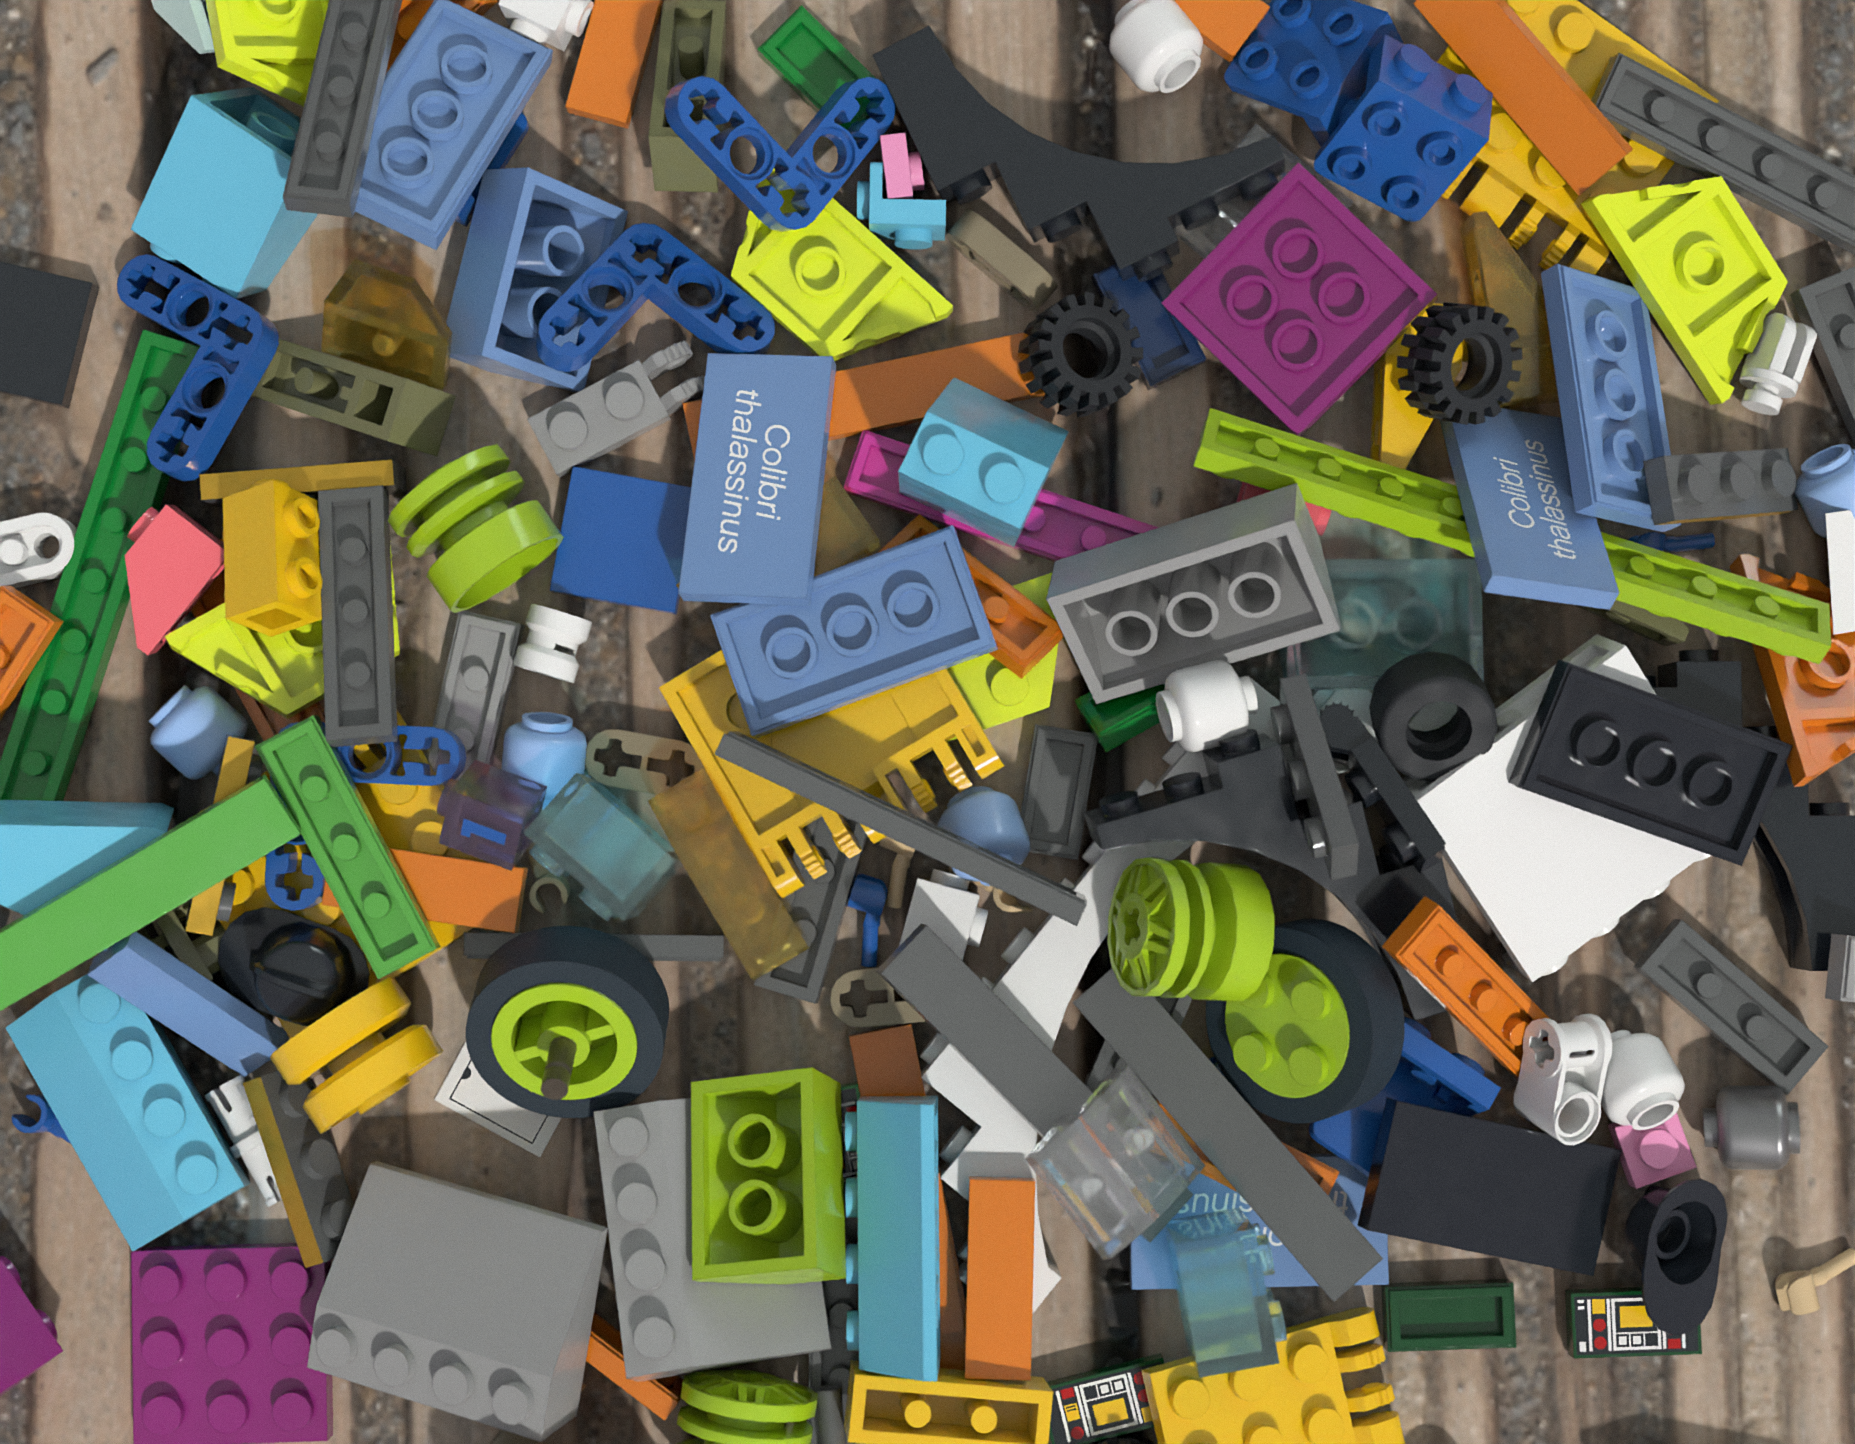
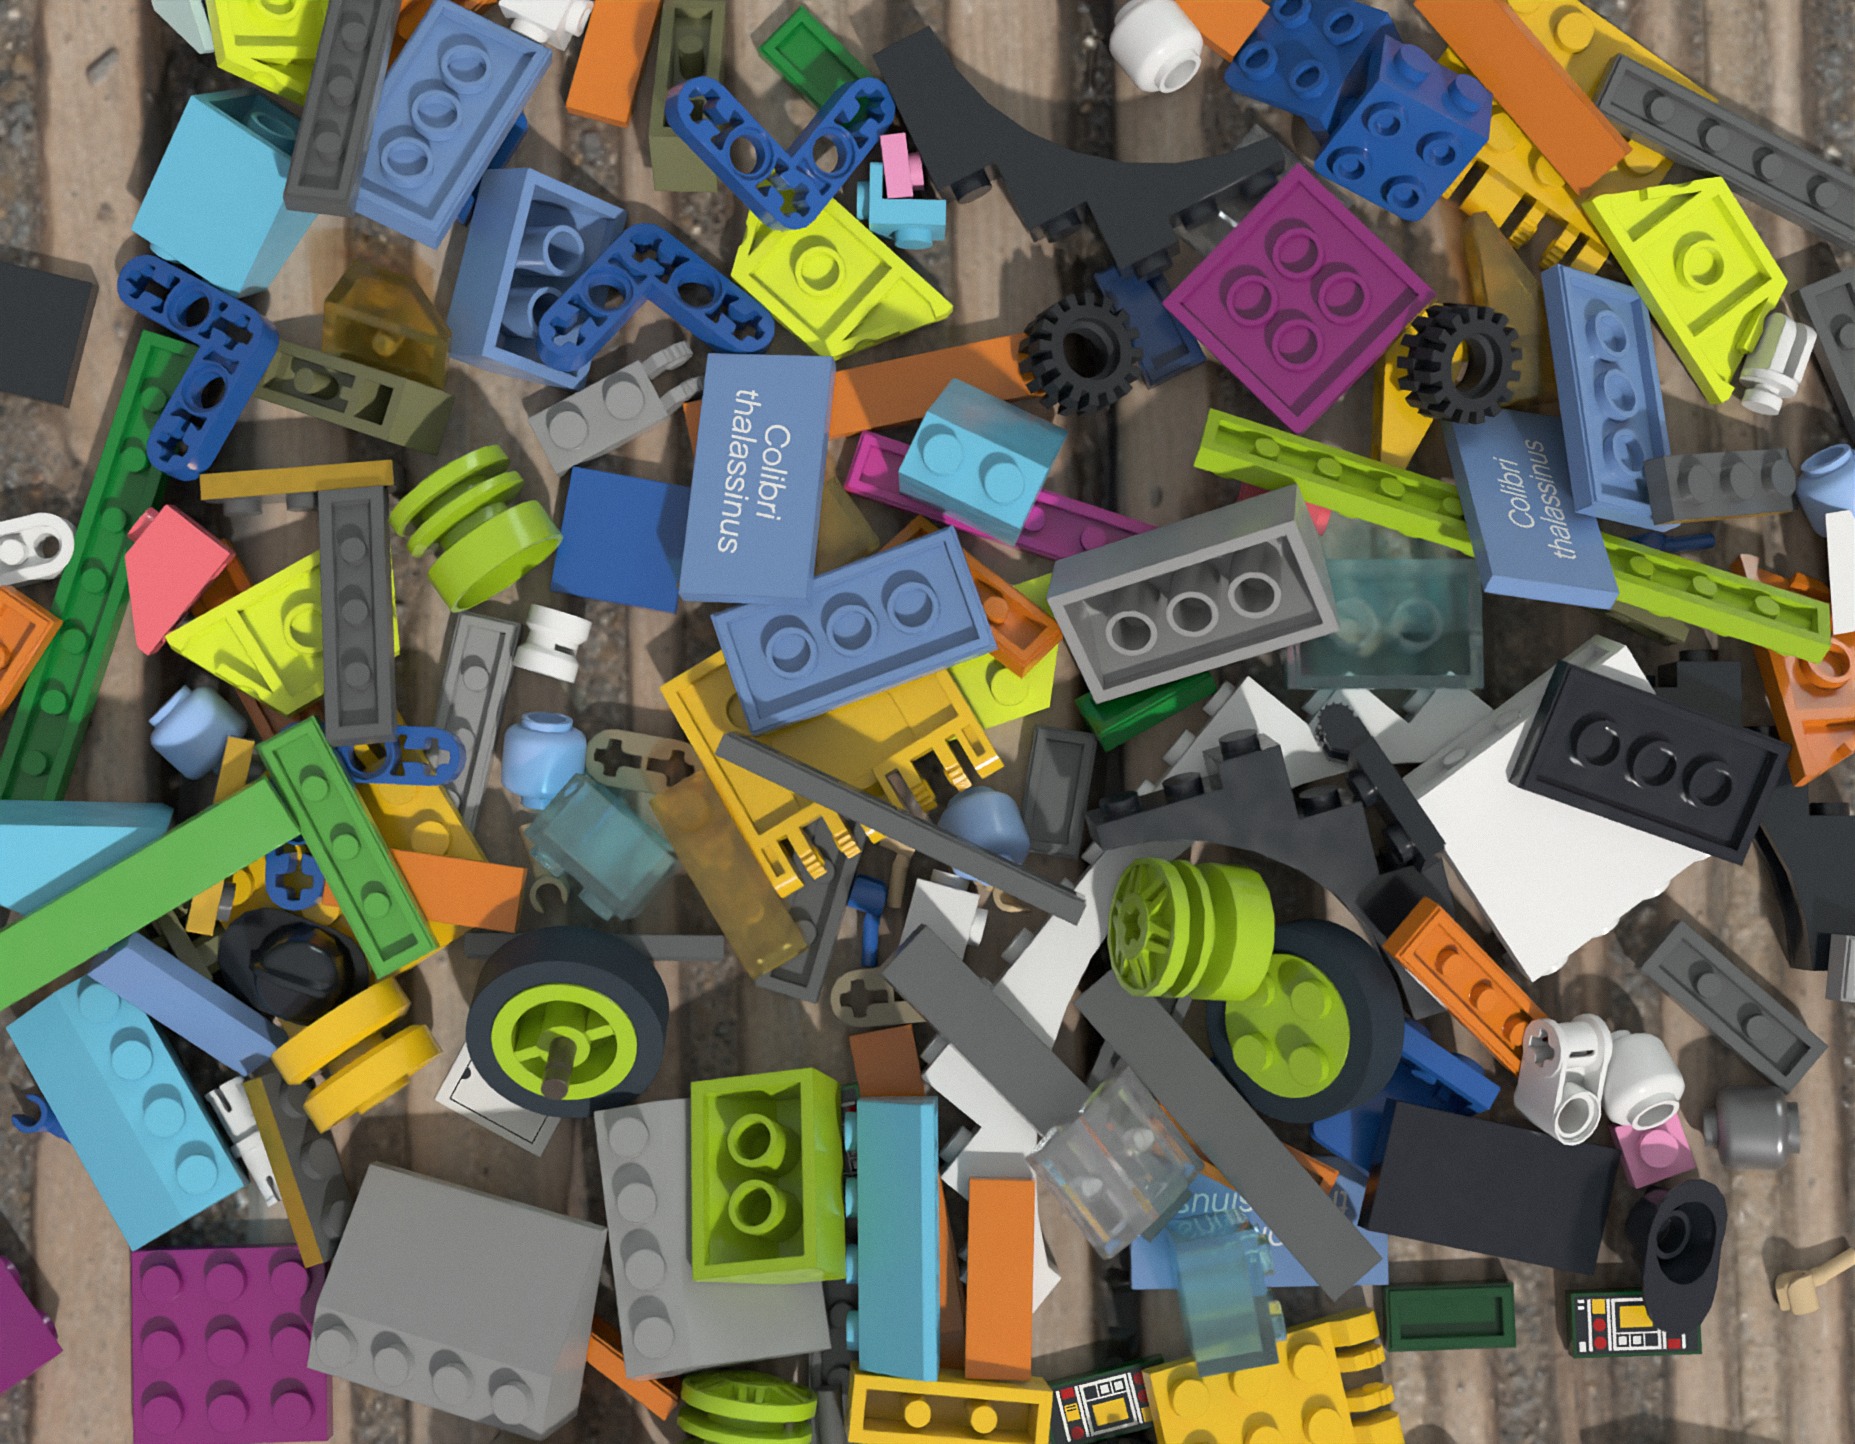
(271, 558): yellow brick -> none
(489, 813): clear purple brick -> none
(1002, 260): dark tan beam -> none
(1205, 705): white head -> none
(1315, 778): dark grey plate -> none
(1423, 681): black tyre -> none

